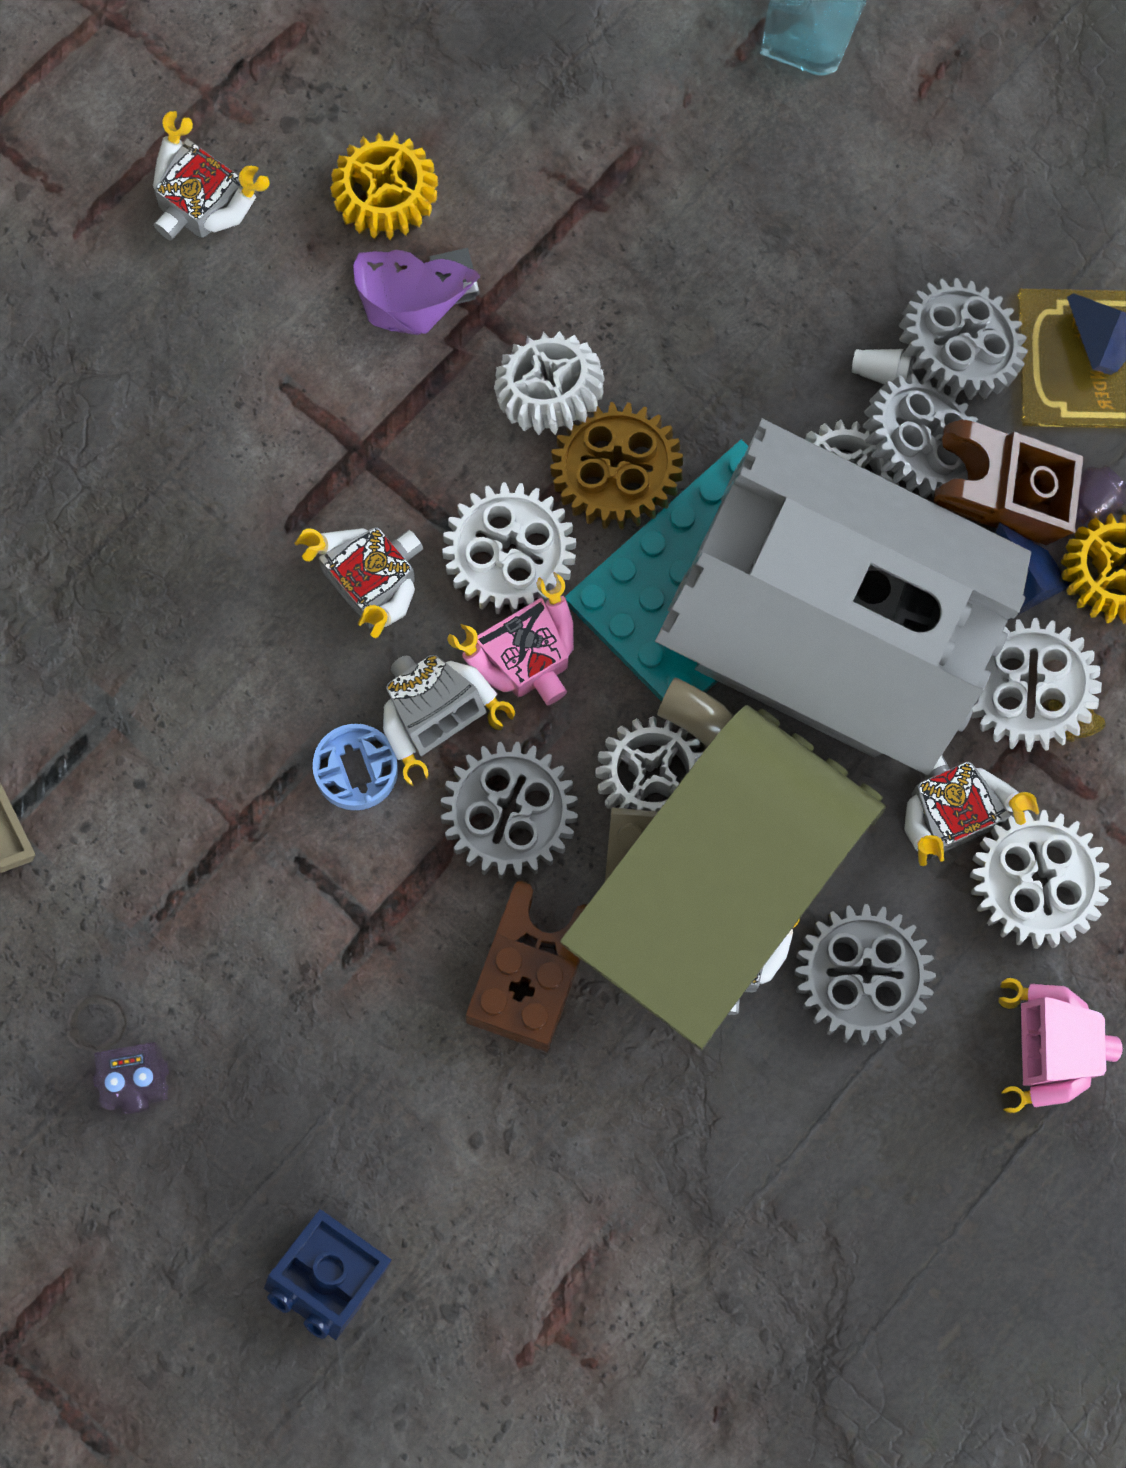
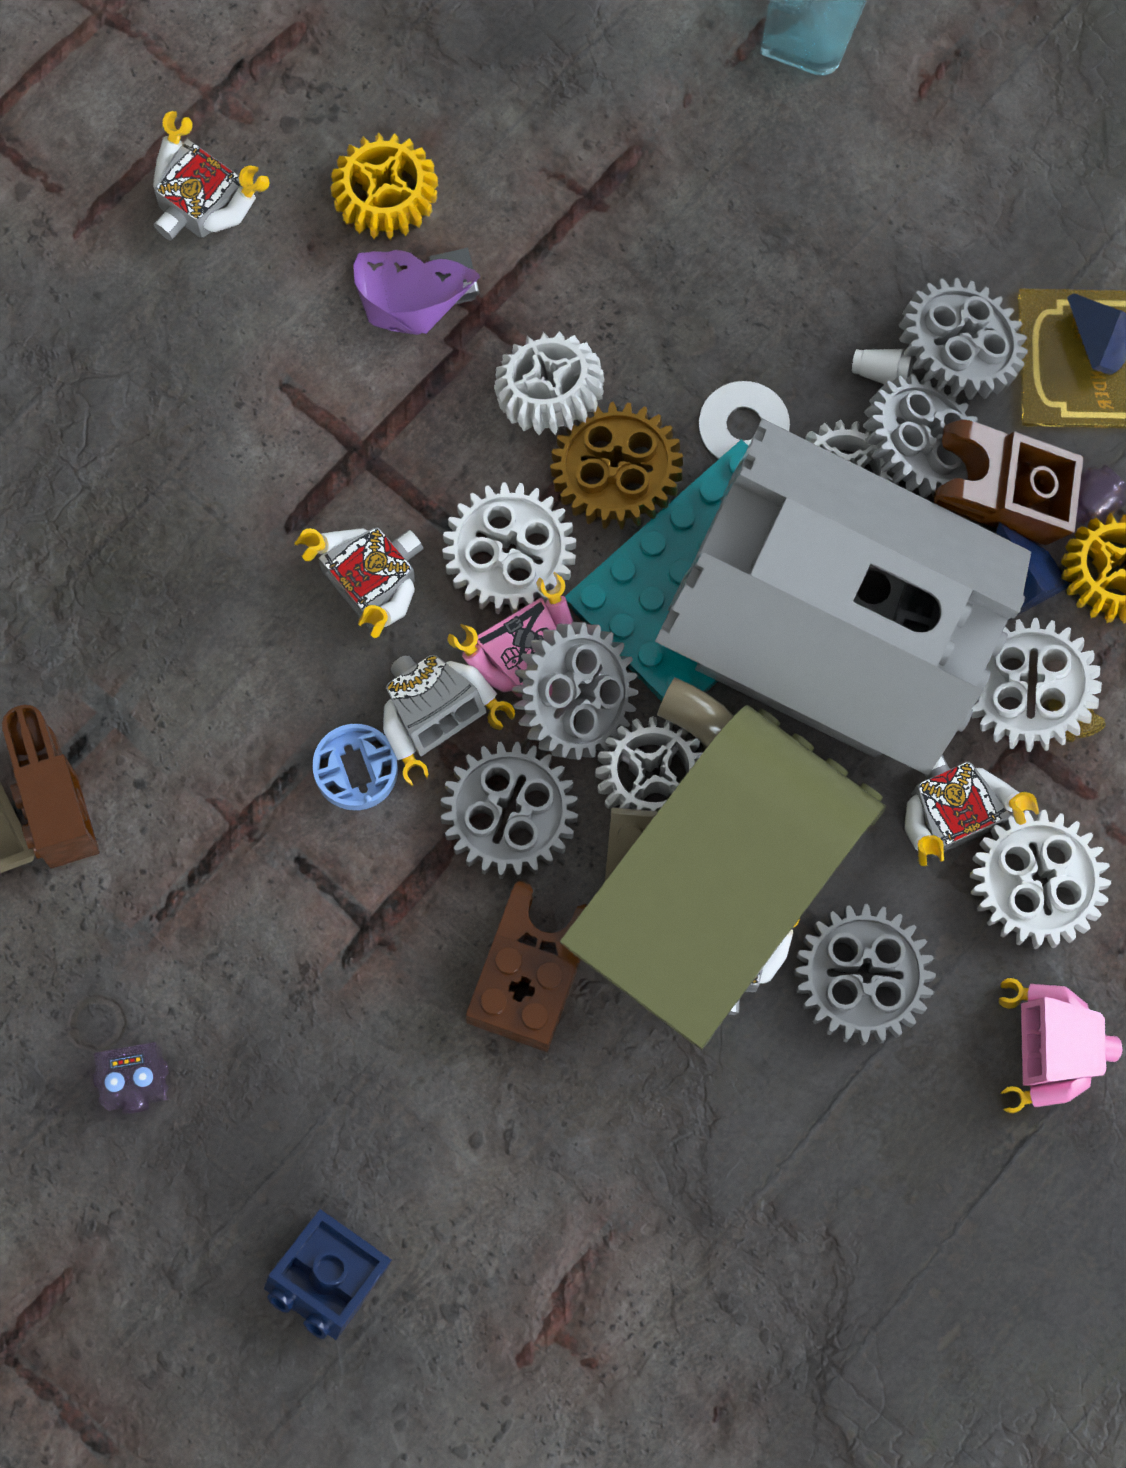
(47, 790): none -> reddish brown brick
(575, 690): none -> light grey gear
(732, 397): none -> white gear

